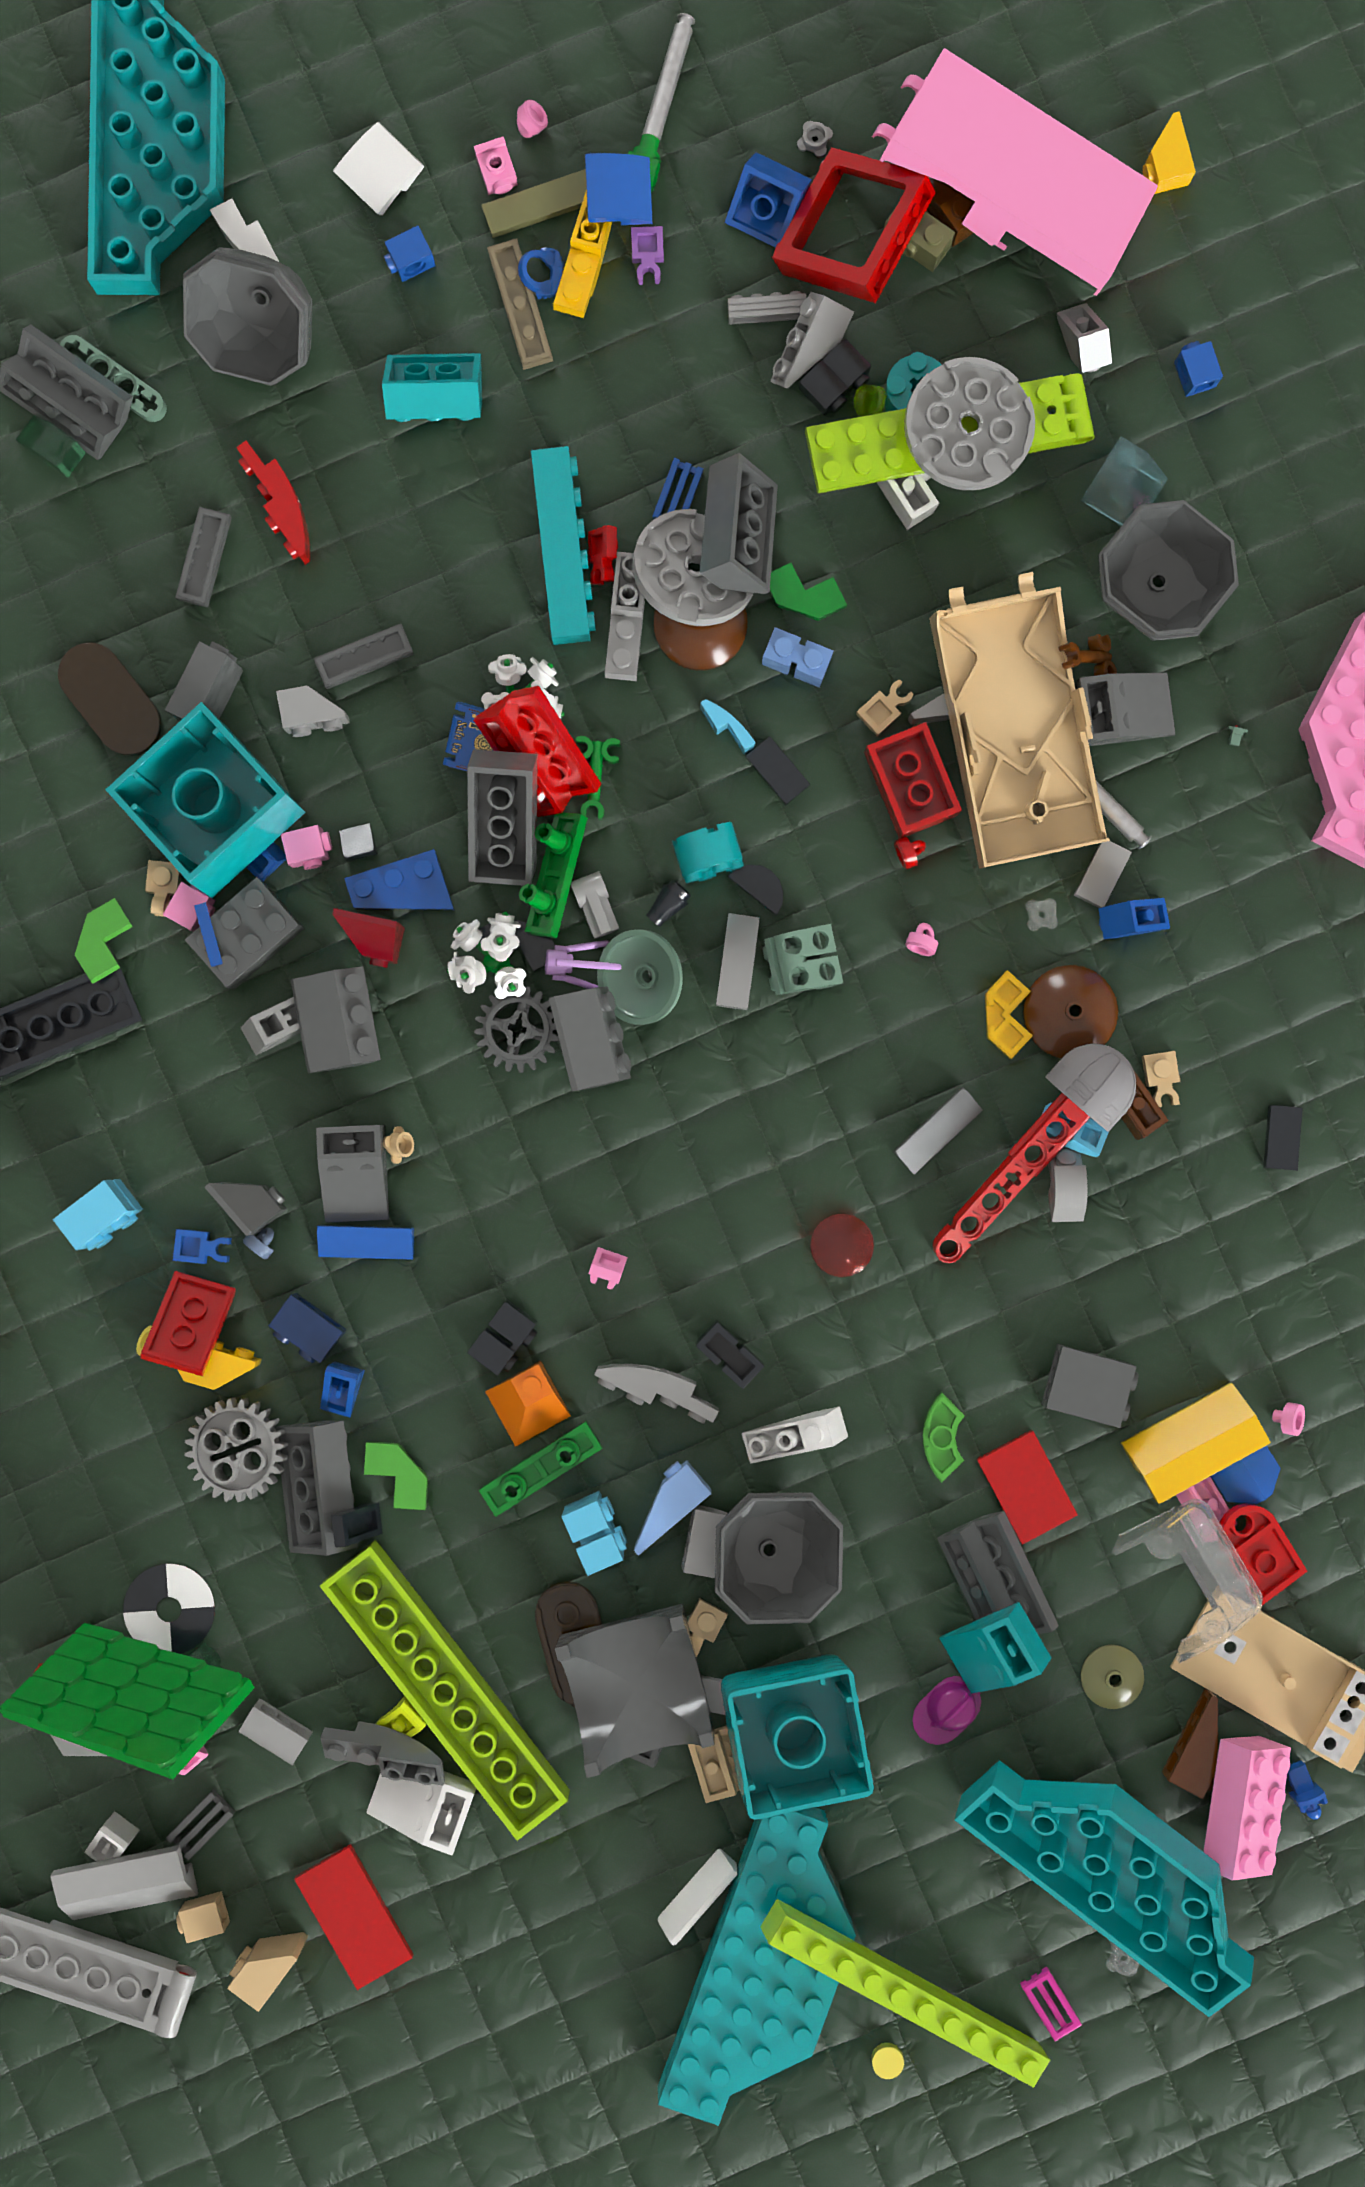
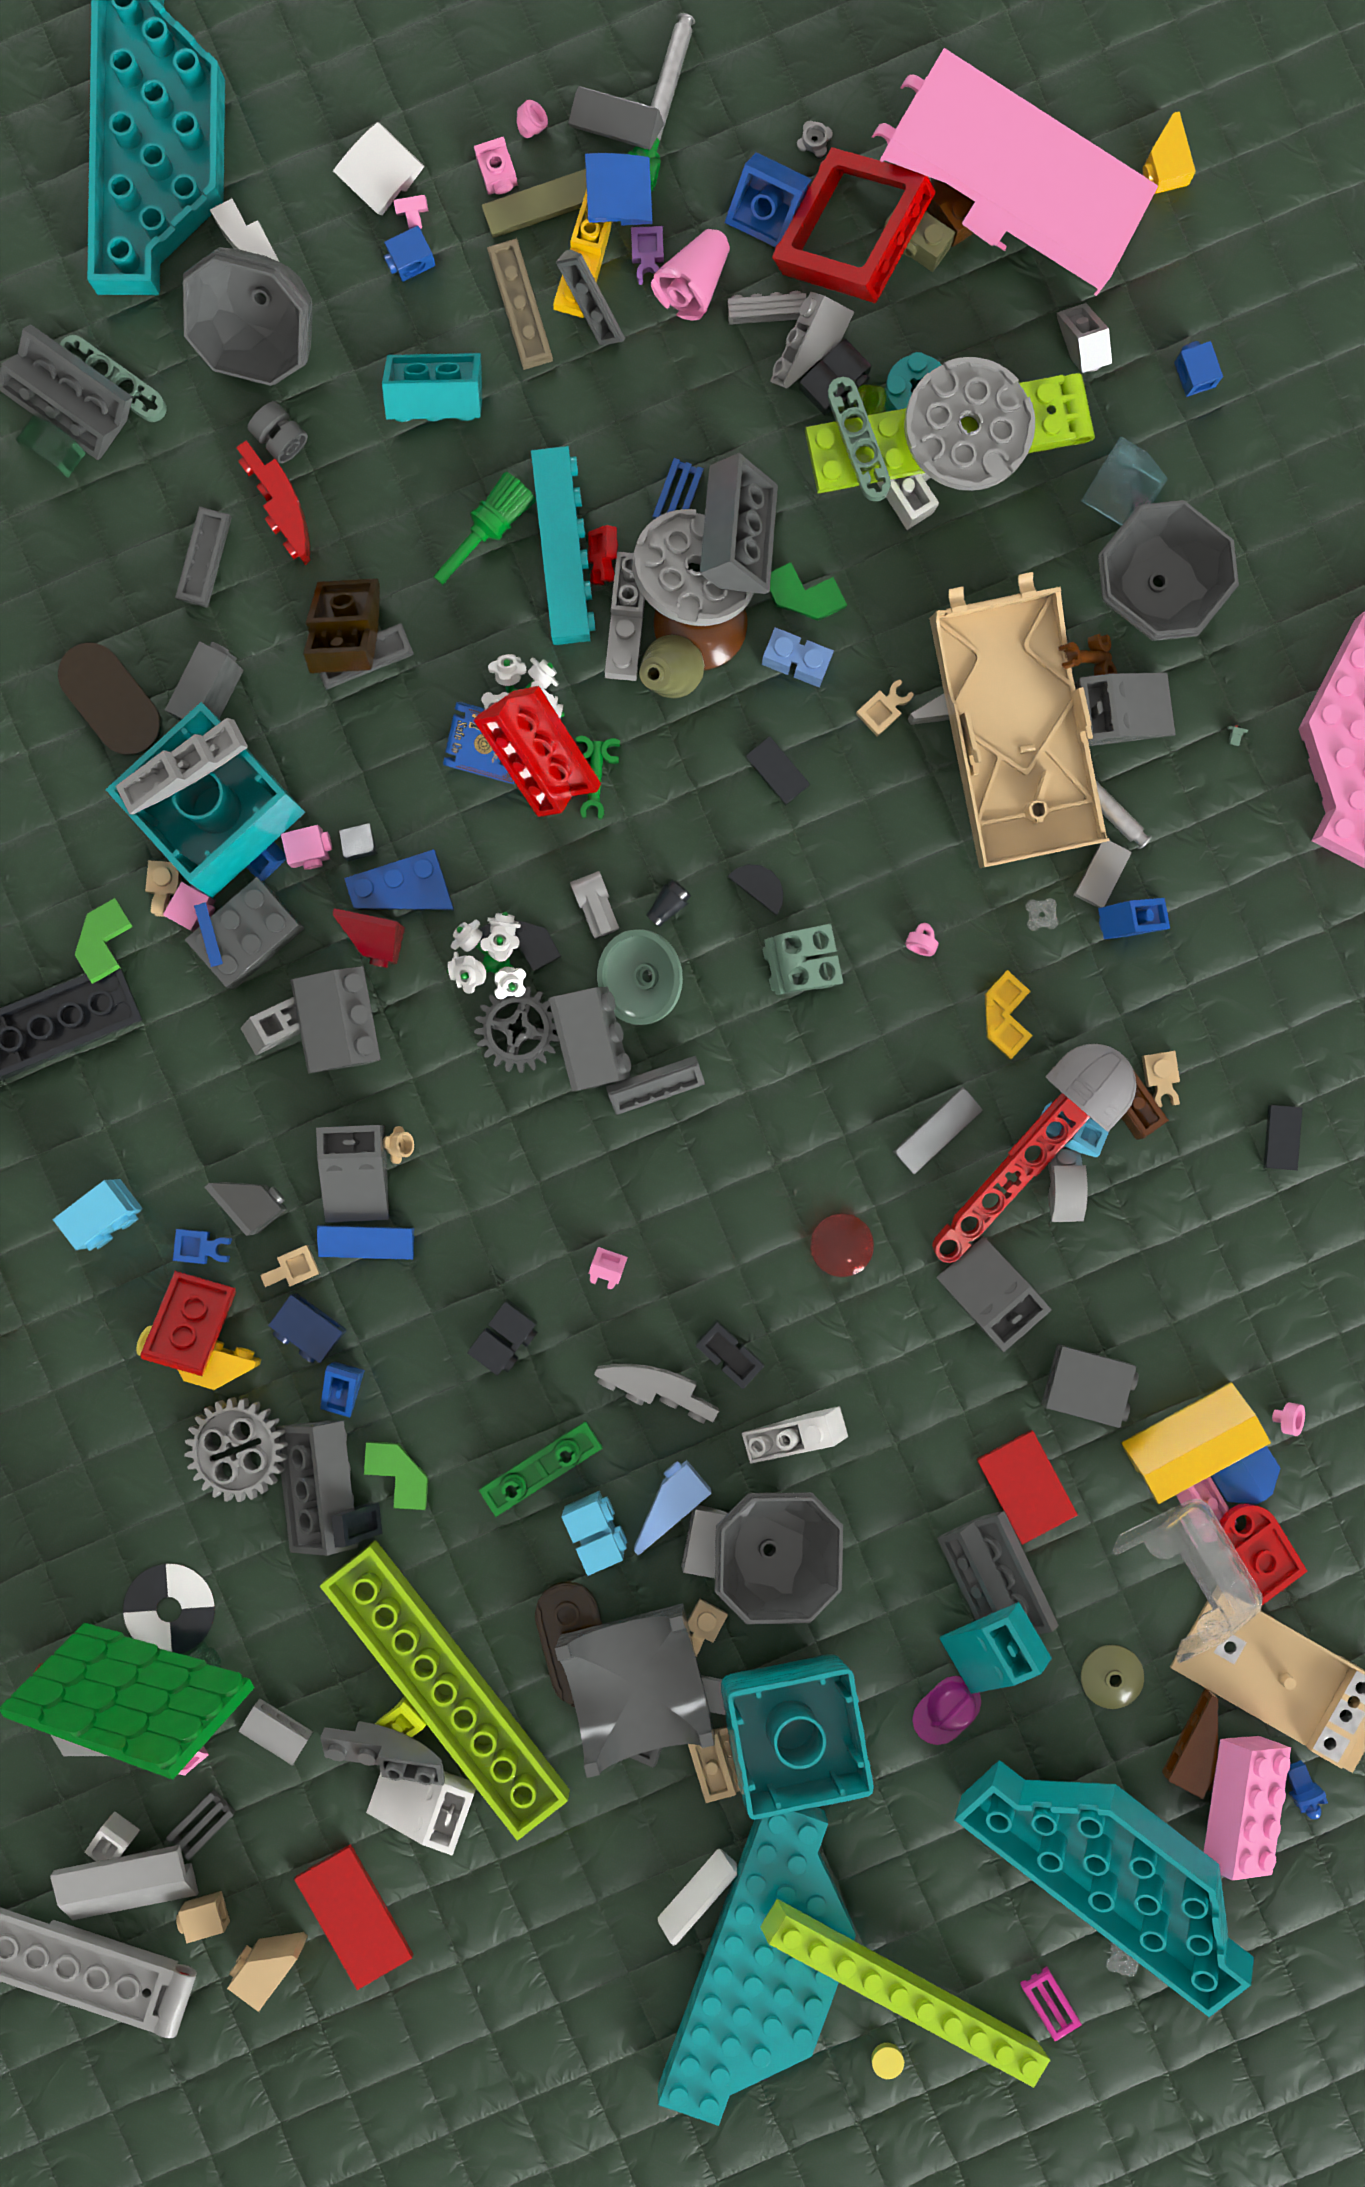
(182, 767): none -> light grey slope
(260, 1243): sand blue tile -> none
(273, 427): none -> dark grey wheel
(295, 1267): none -> tan plate
(307, 710): light grey slope -> none
(343, 626): none -> dark brown slope
(411, 208): none -> bright pink tile
(490, 520): none -> green piece
(502, 817): dark grey brick -> none
(528, 1403): orange slope -> none
(553, 260): blue piece -> none
(556, 873): green plate -> none
(559, 962): lavender plant -> none
(589, 298): none -> dark grey slope
(615, 118): none -> dark grey slope
(655, 1085): none -> dark grey plate
(672, 666): none -> olive cone
(692, 275): none -> bright pink cone
(708, 852): teal brick -> none
(722, 720): medium azure slope -> none
(737, 961): light grey slope -> none
(855, 440): none -> sand green beam
(908, 852): red tile -> none
(912, 780): red brick -> none
(939, 1437): bright green tile -> none
(993, 1294): none -> dark grey slope
(1048, 1006): reddish brown dish -> none

